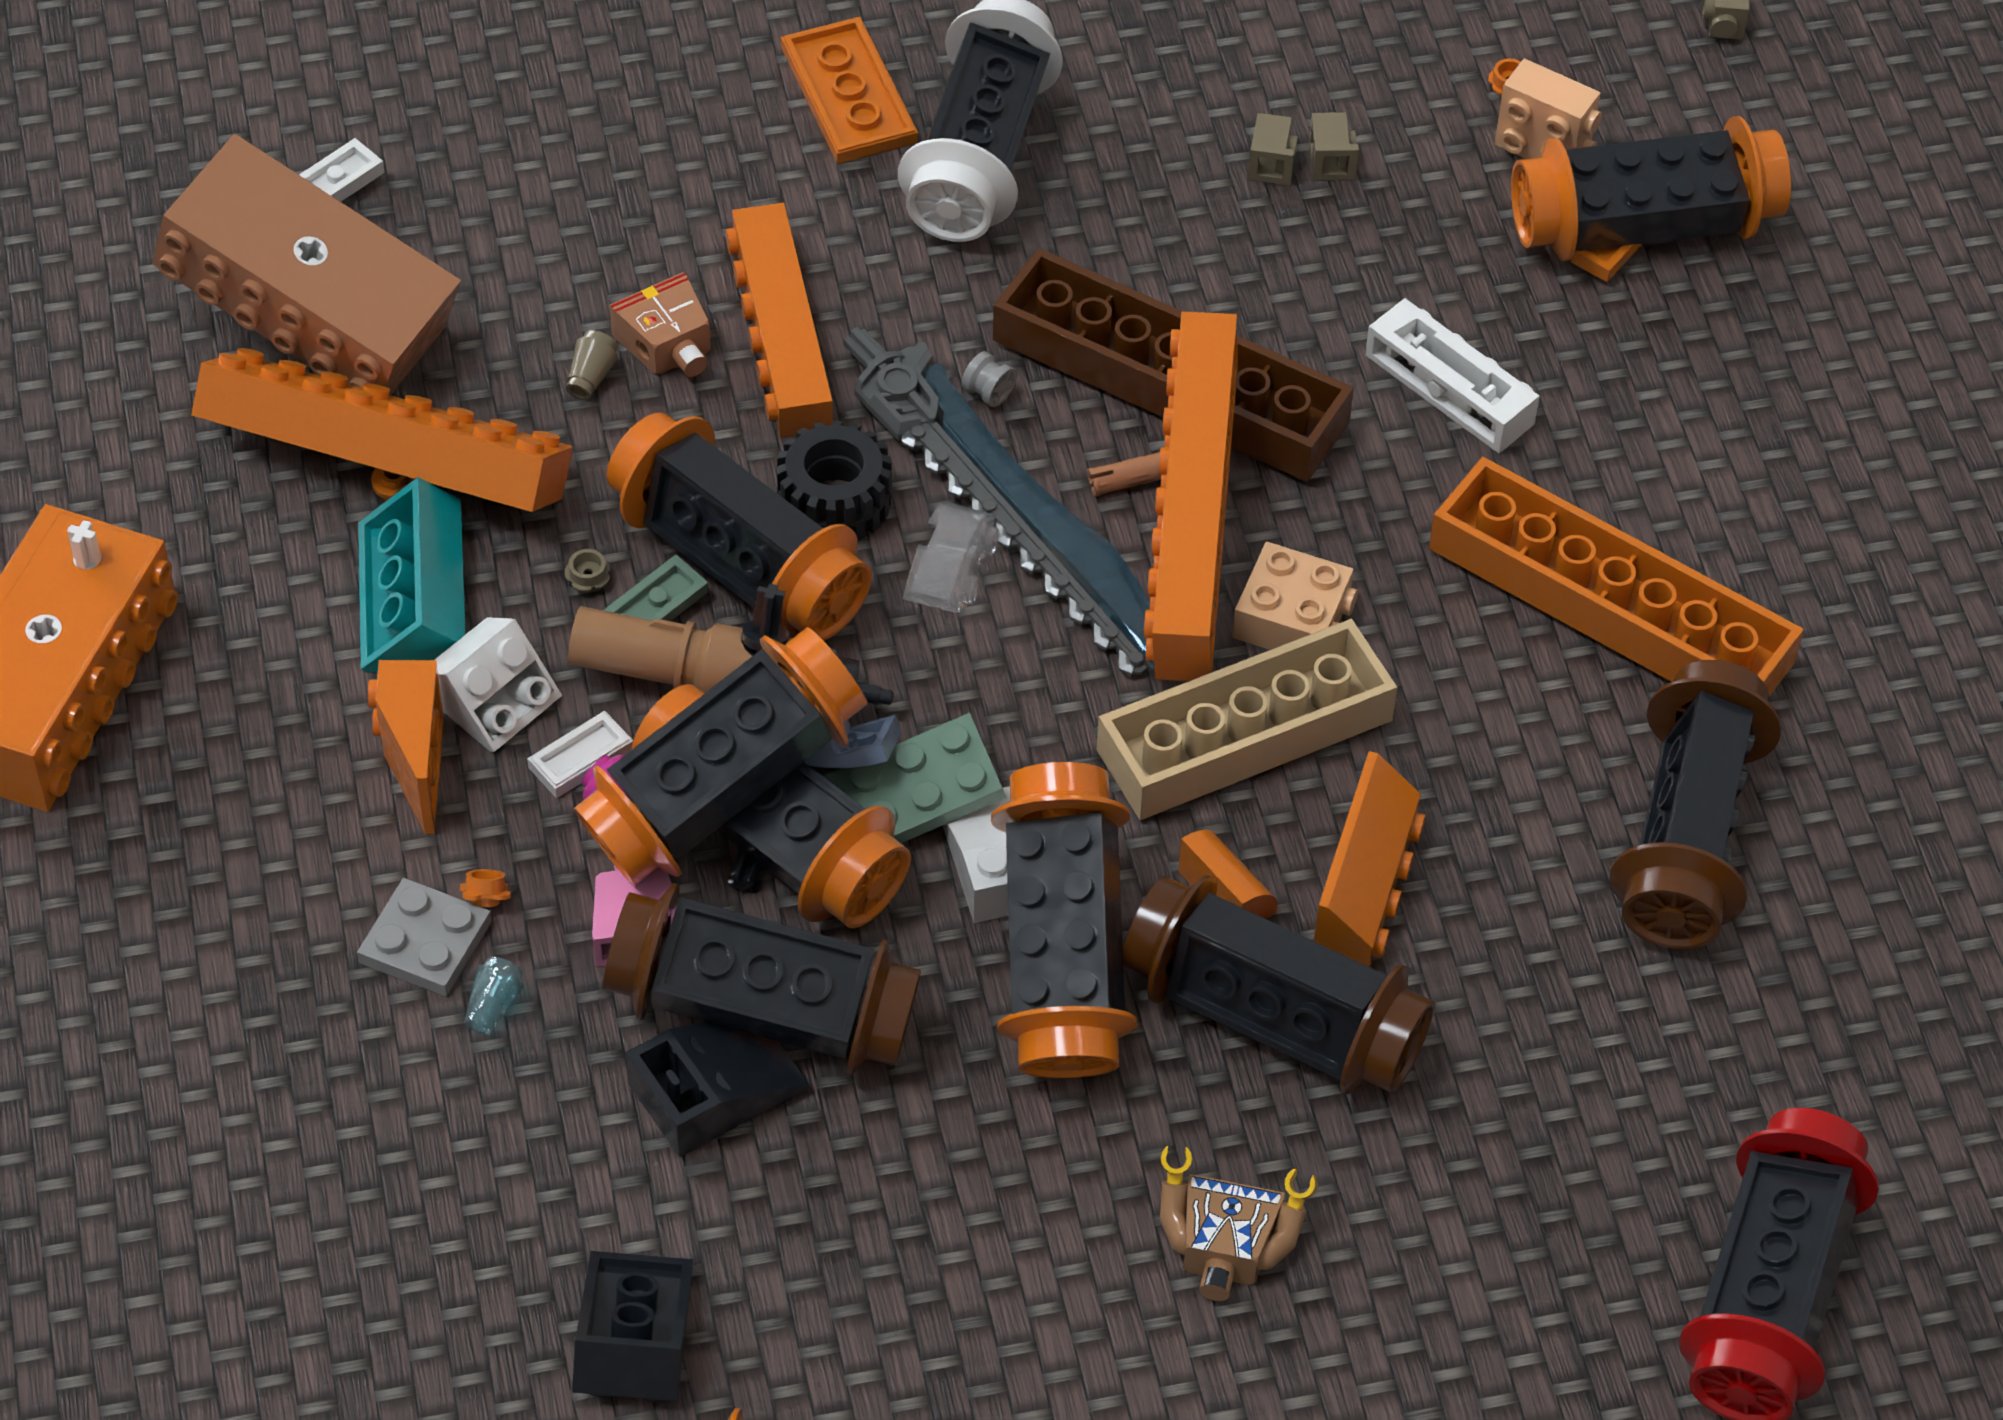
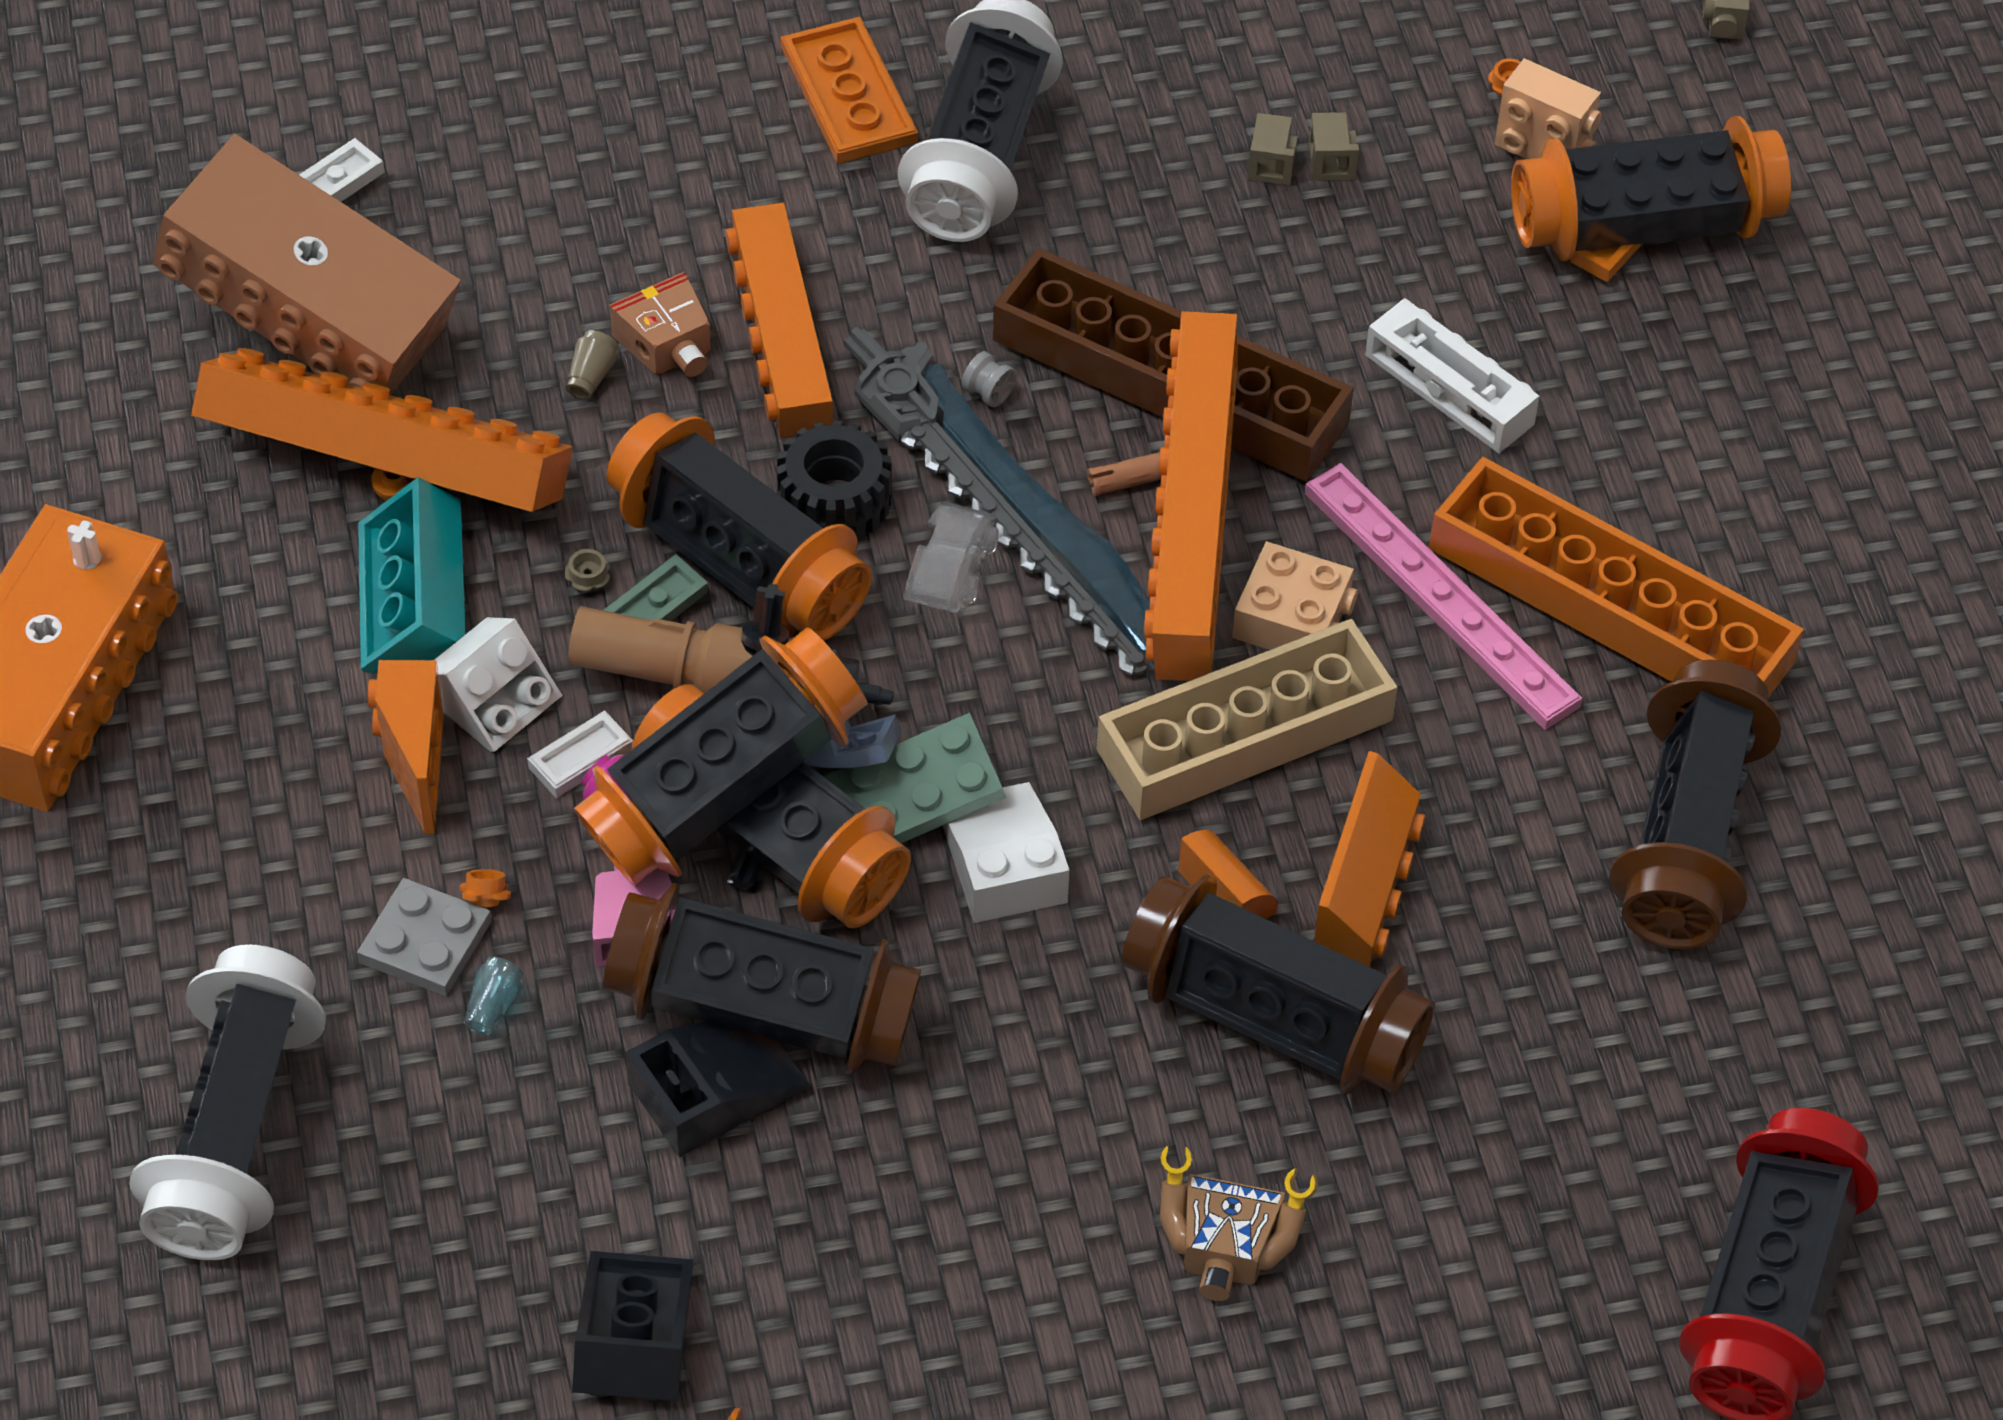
(202, 1195): none -> brick
(1064, 920): black brick -> none
(1443, 596): none -> bright pink tile

